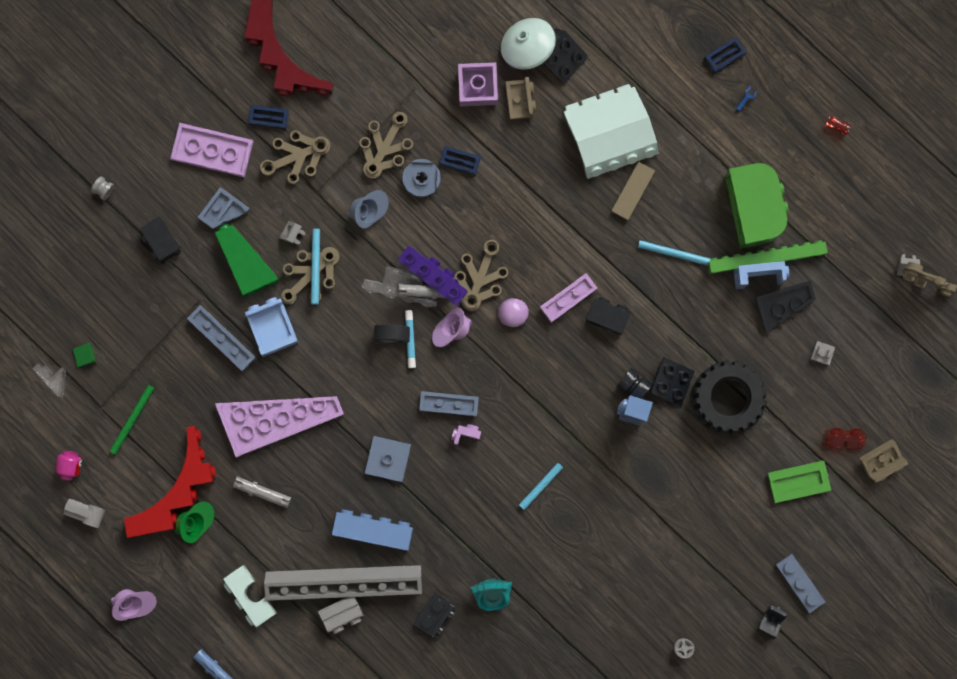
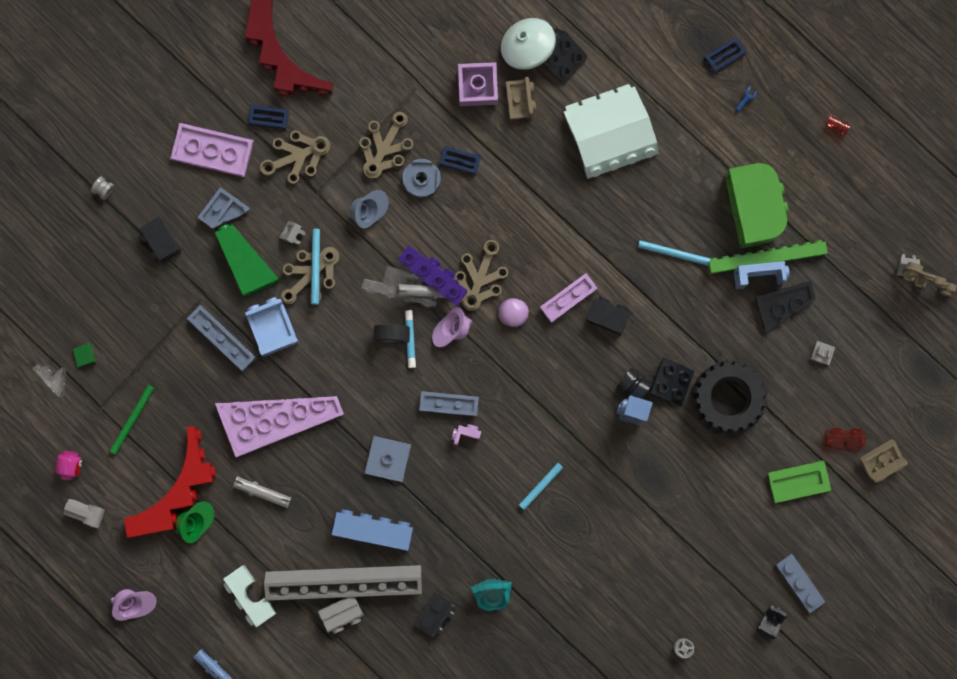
(633, 191): dark tan tile -> none

